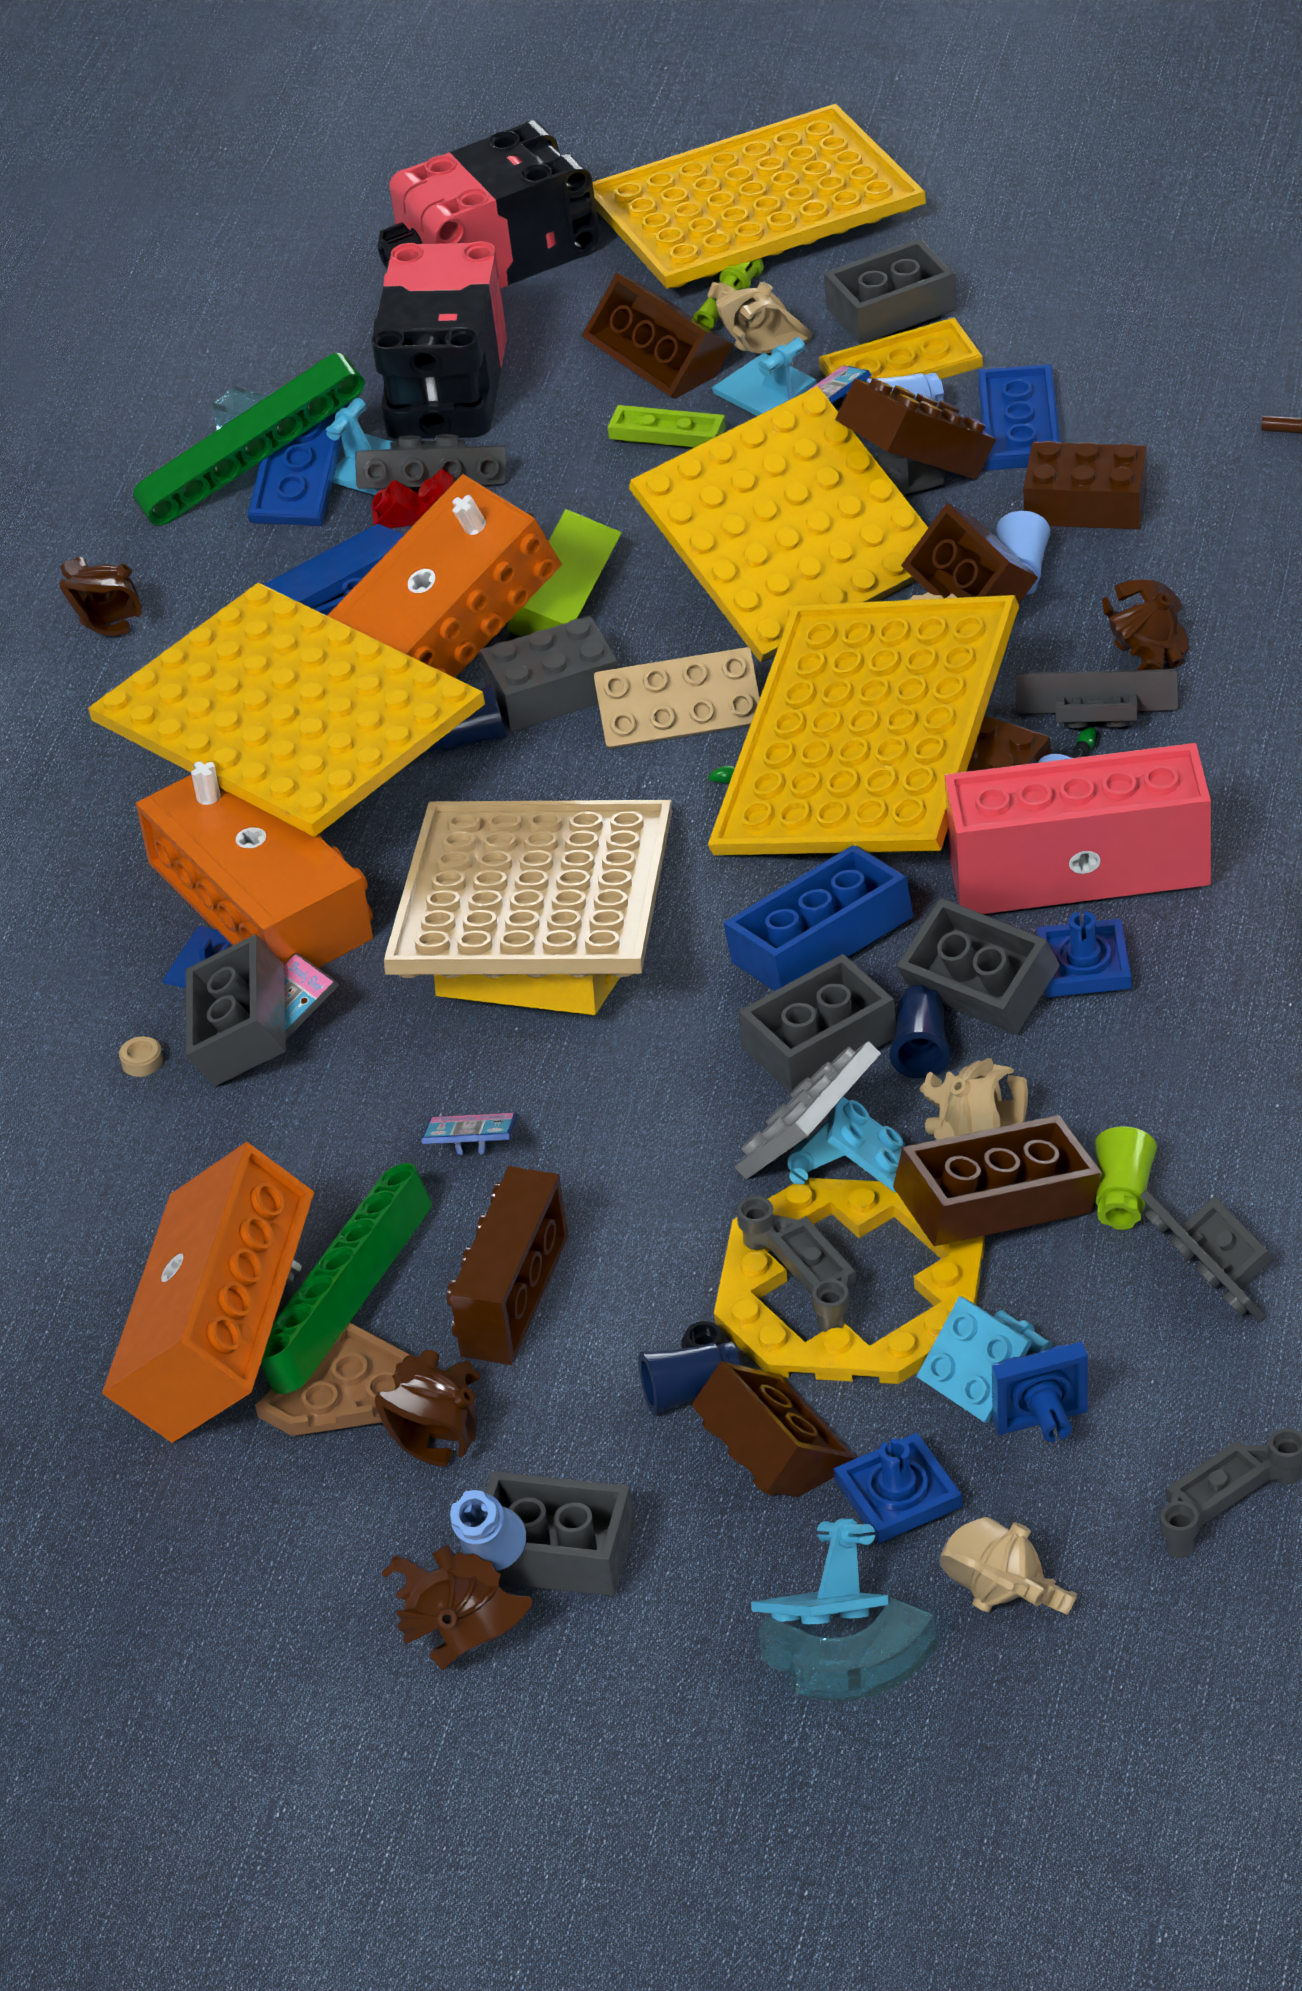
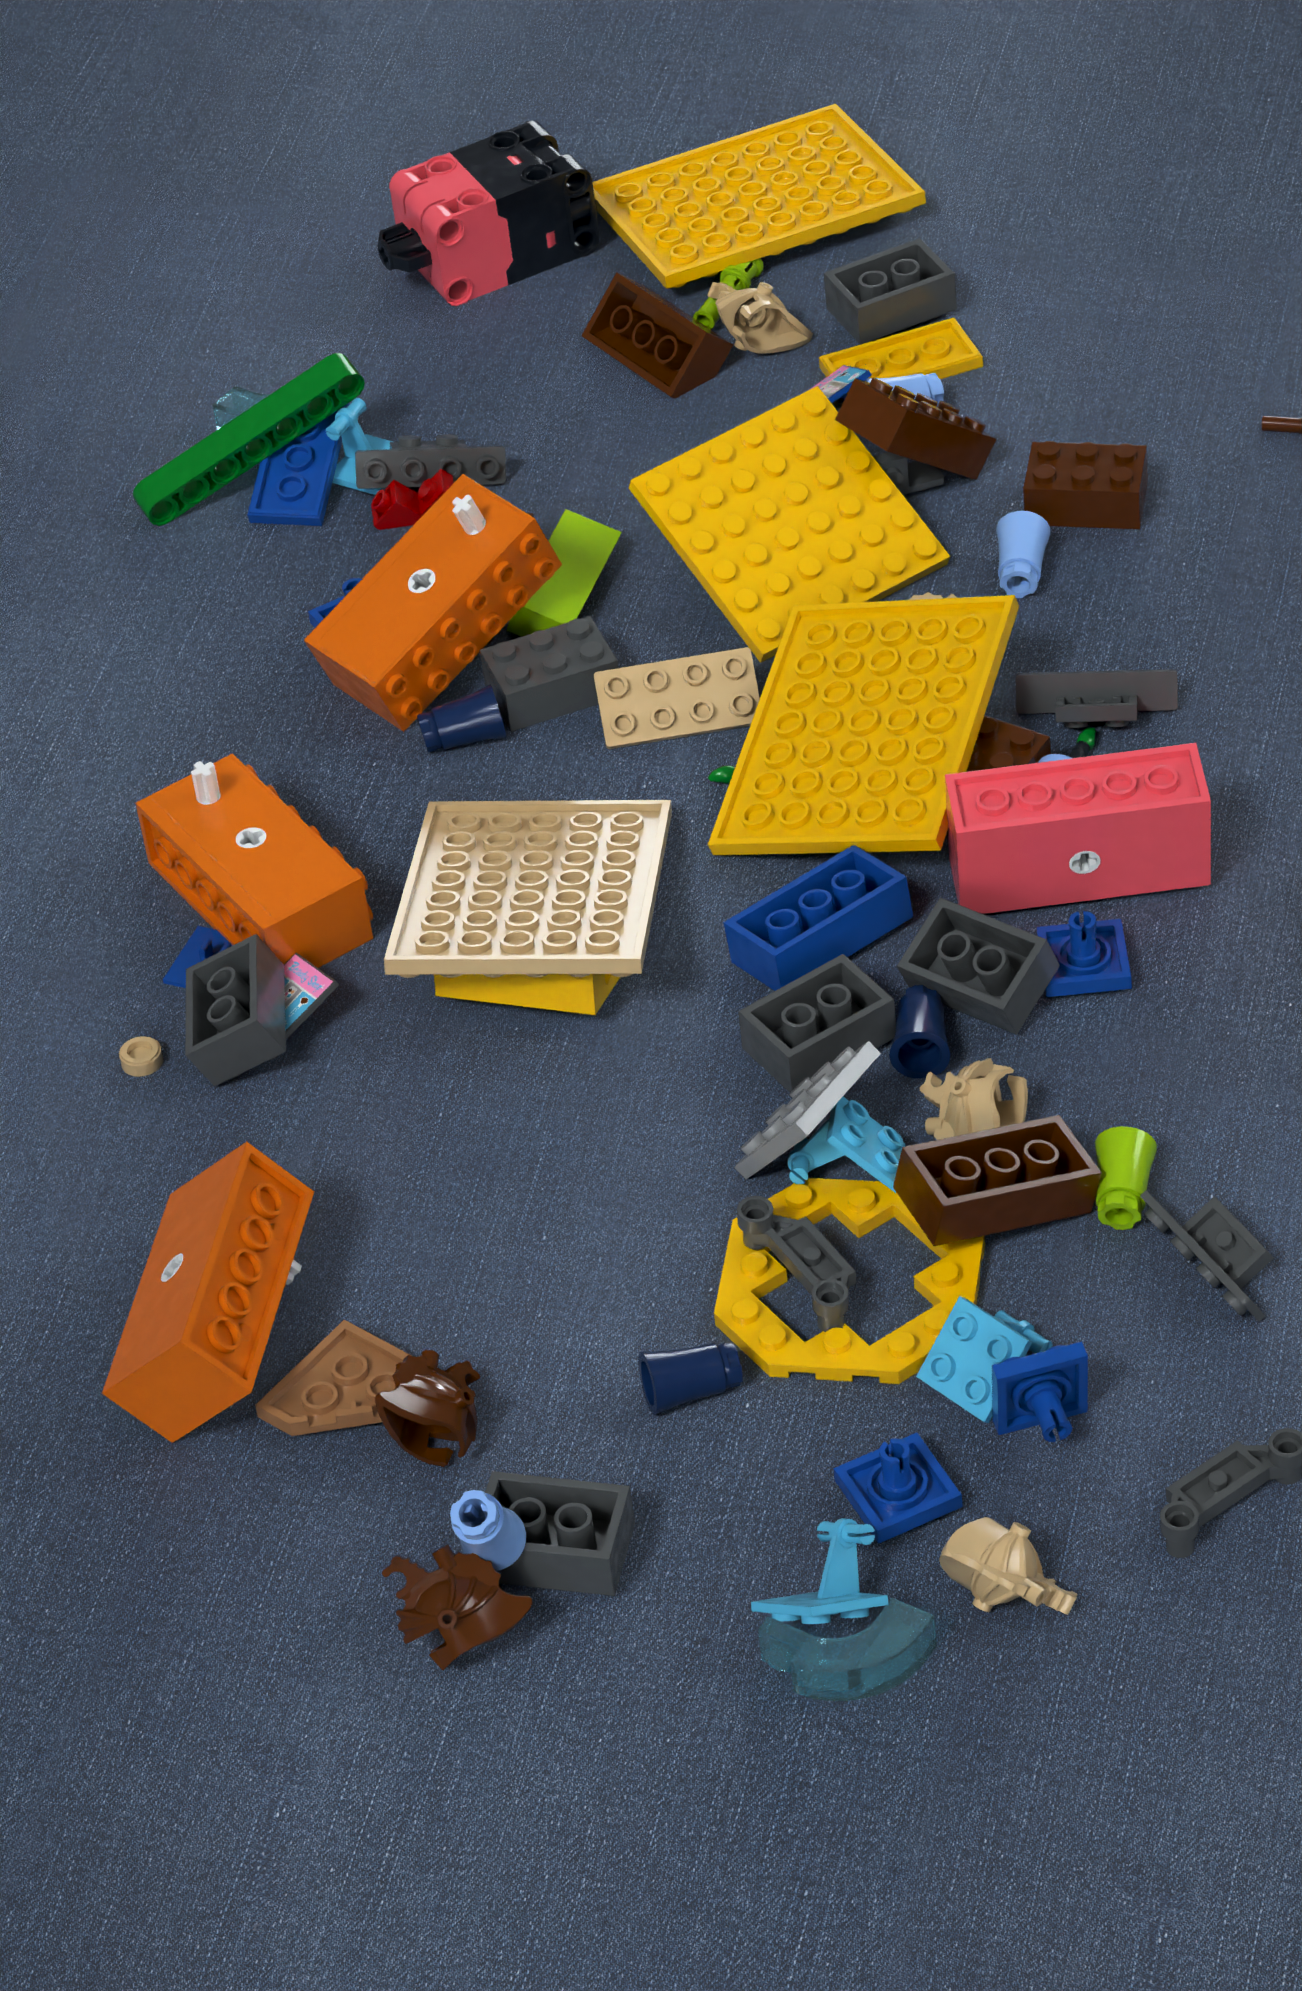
(101, 595): reddish brown helmet -> none
(287, 707): yellow plate -> none
(324, 575): blue tile -> none
(344, 1277): green beam -> none
(440, 339): black piece -> none
(469, 1129): piece -> none
(508, 1265): reddish brown brick -> none
(664, 426): lime plate -> none
(703, 1333): black plate -> none
(766, 380): medium azure plate -> none
(769, 1430): reddish brown slope -> none
(966, 560): reddish brown brick -> none
(1017, 410): blue tile -> none
(1150, 626): reddish brown helmet -> none

